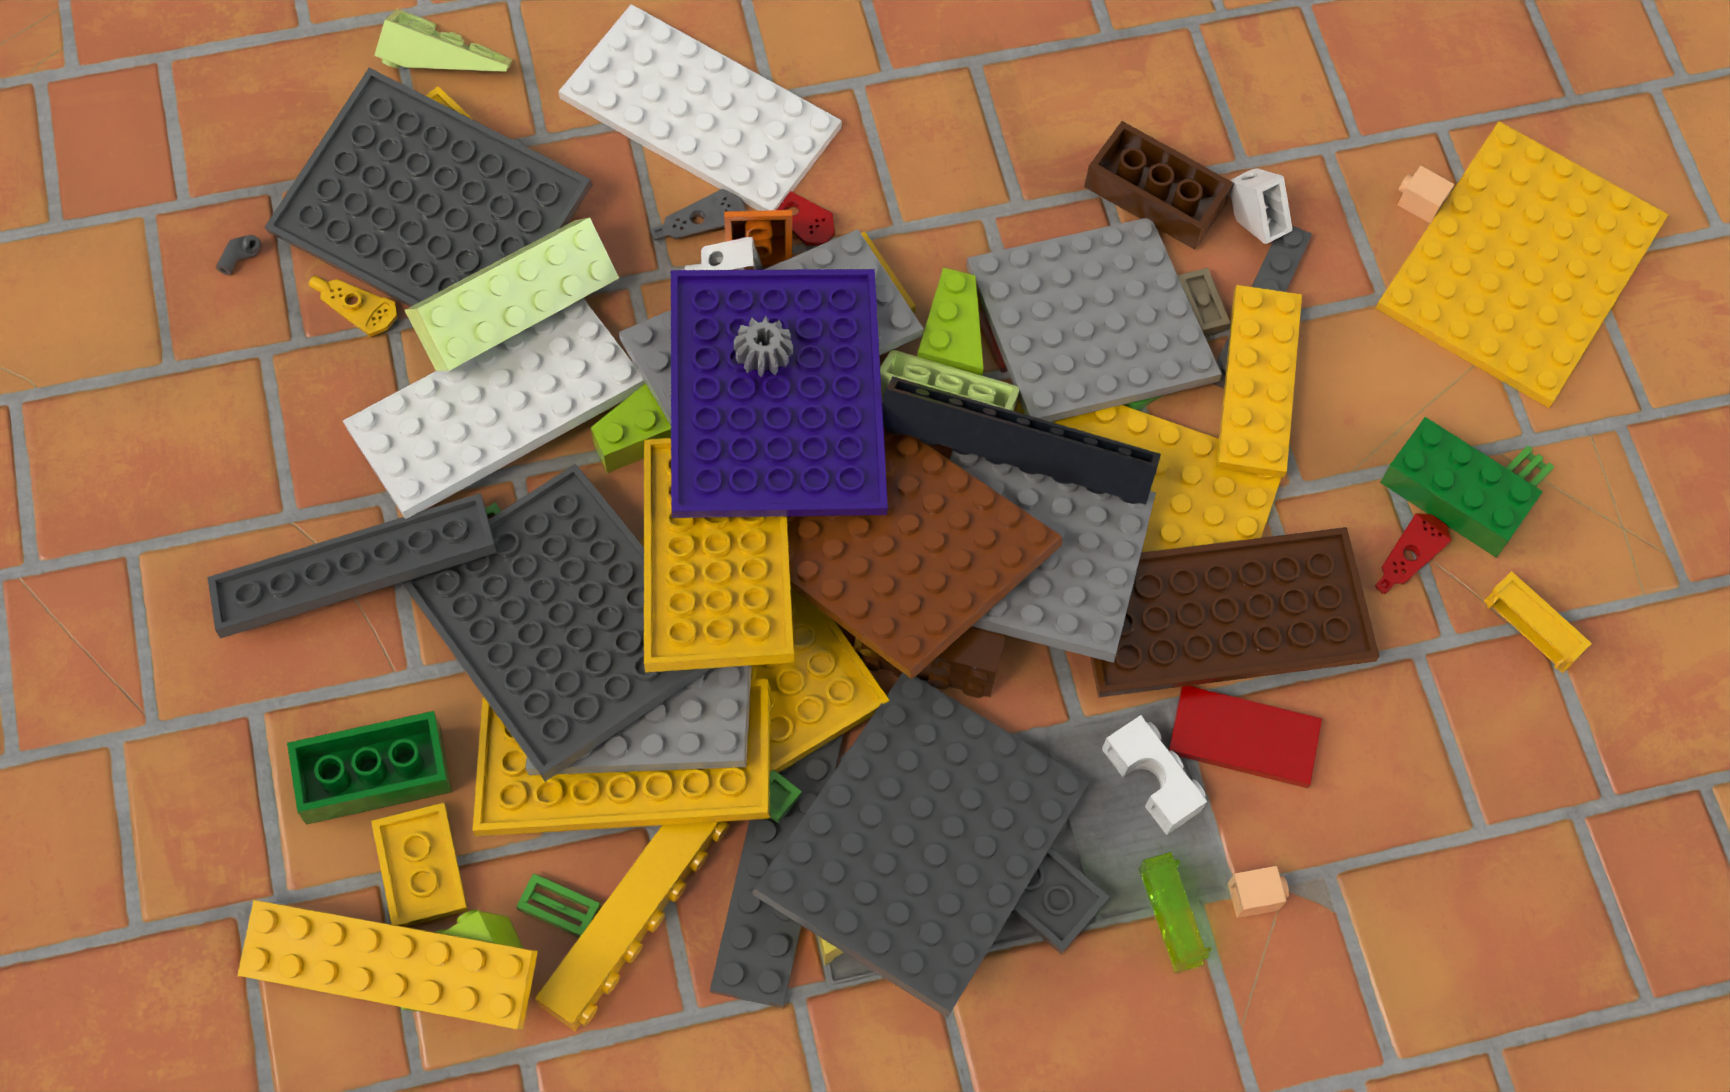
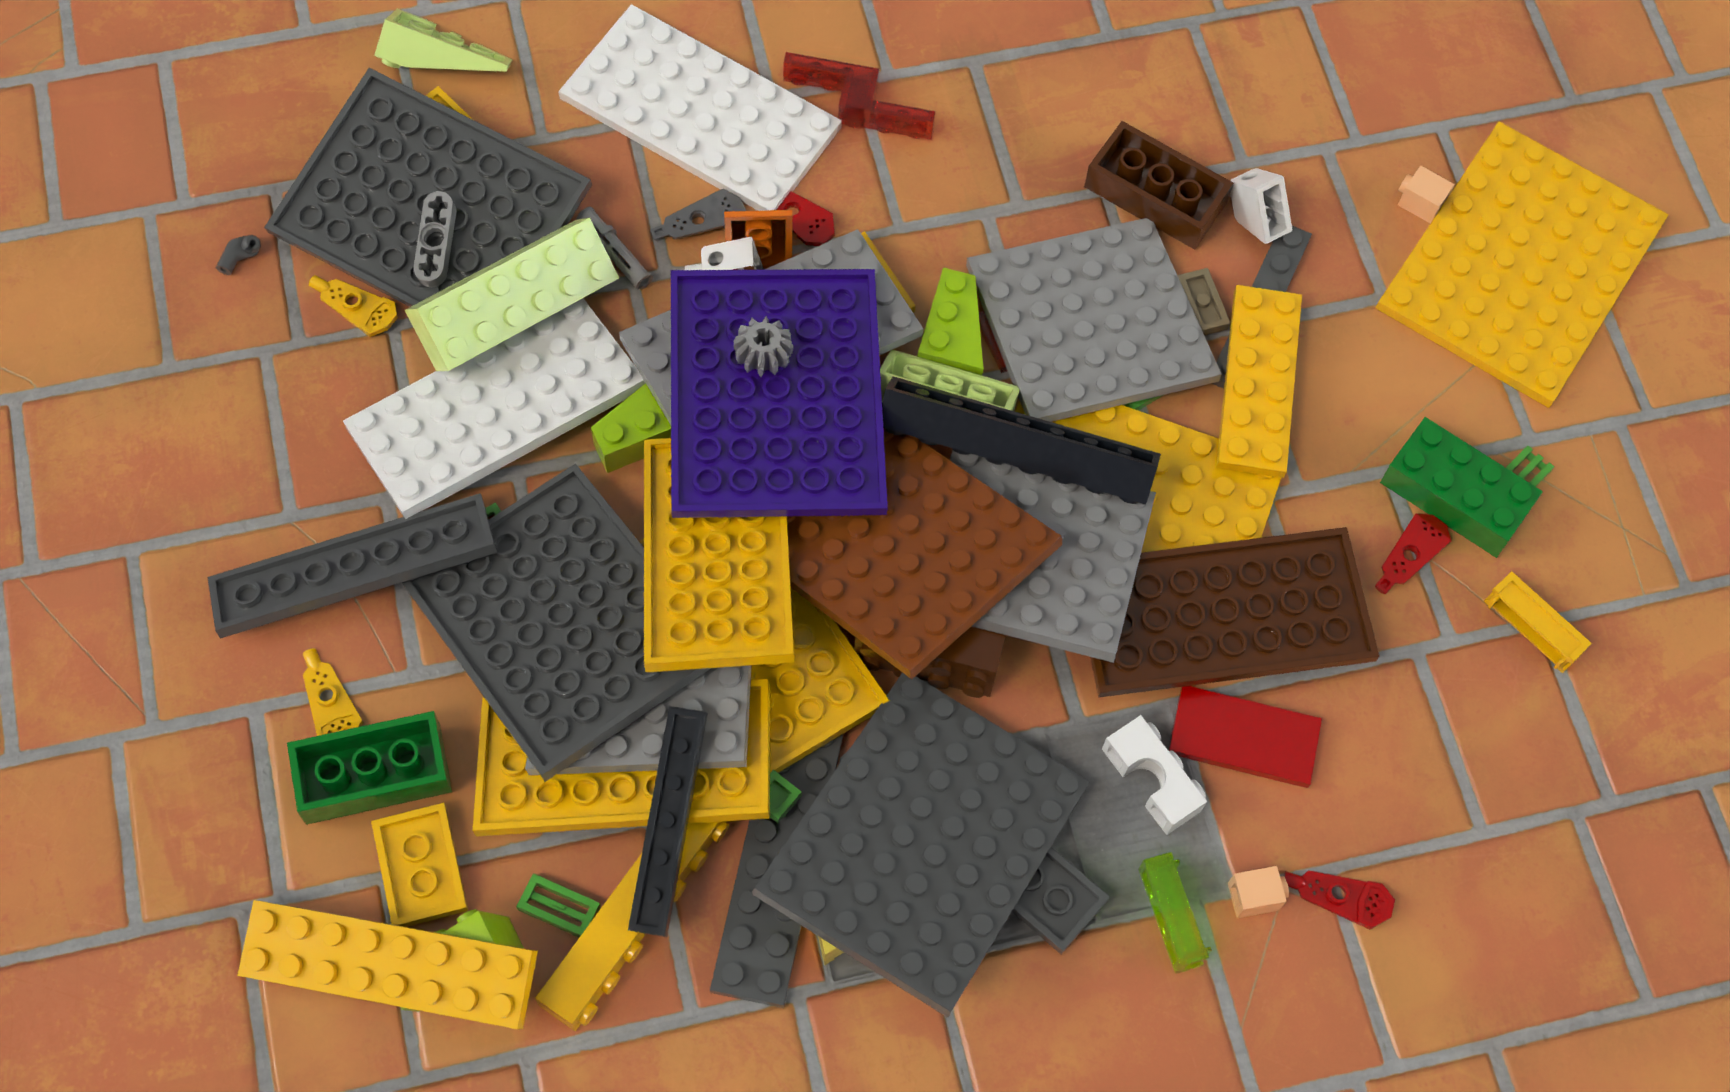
(336, 709): none -> yellow piece
(429, 225): none -> light grey beam
(636, 273): none -> light grey pin
(668, 821): none -> black tile
(858, 96): none -> clear red bracket
(1355, 901): none -> red piece

